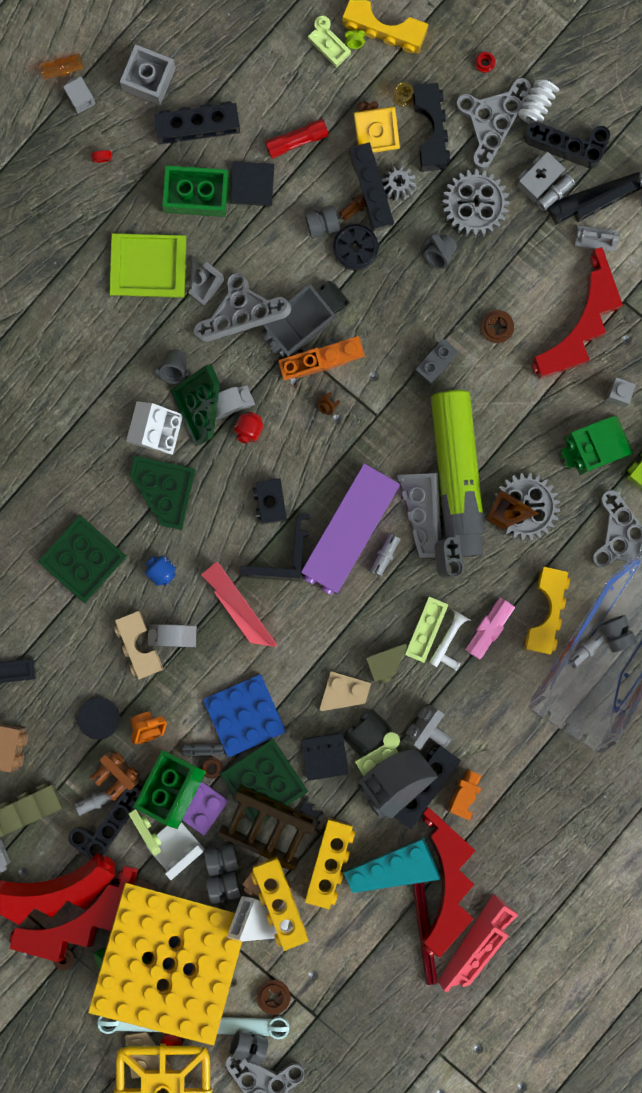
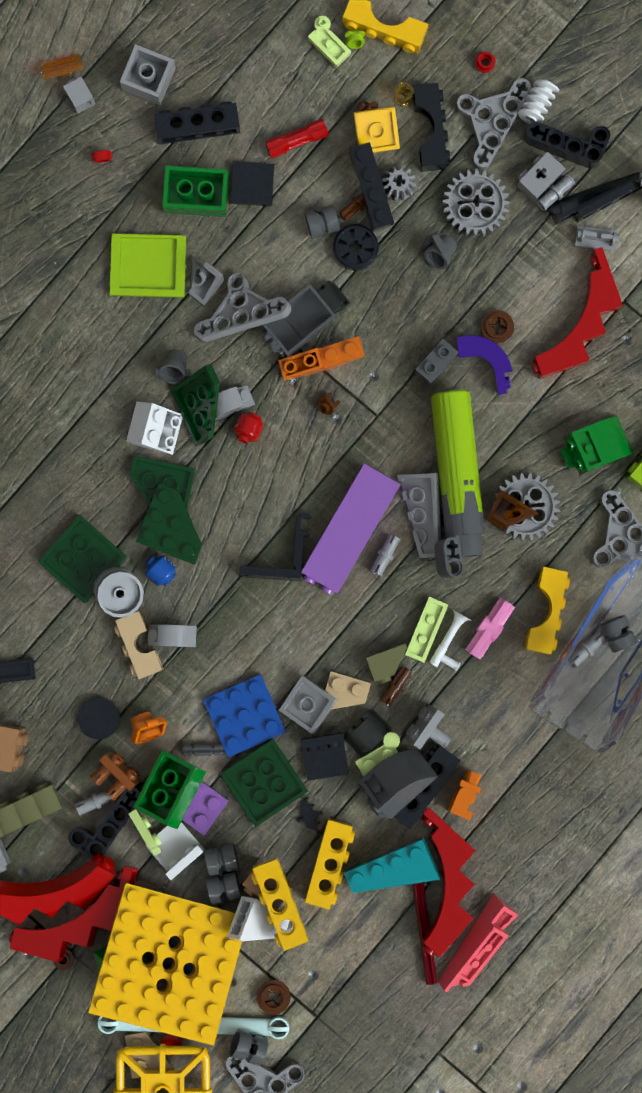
(120, 603): none -> light grey wheel
(170, 526): none -> dark green plate
(211, 760): reddish brown plate -> none
(237, 606): coral wedge -> none
(265, 807): dark brown fence -> none
(273, 489): black brick -> none
(308, 704): none -> light grey plate
(396, 686): none -> reddish brown axle
(492, 352): none -> dark purple arch
(620, 392): light grey brick -> none

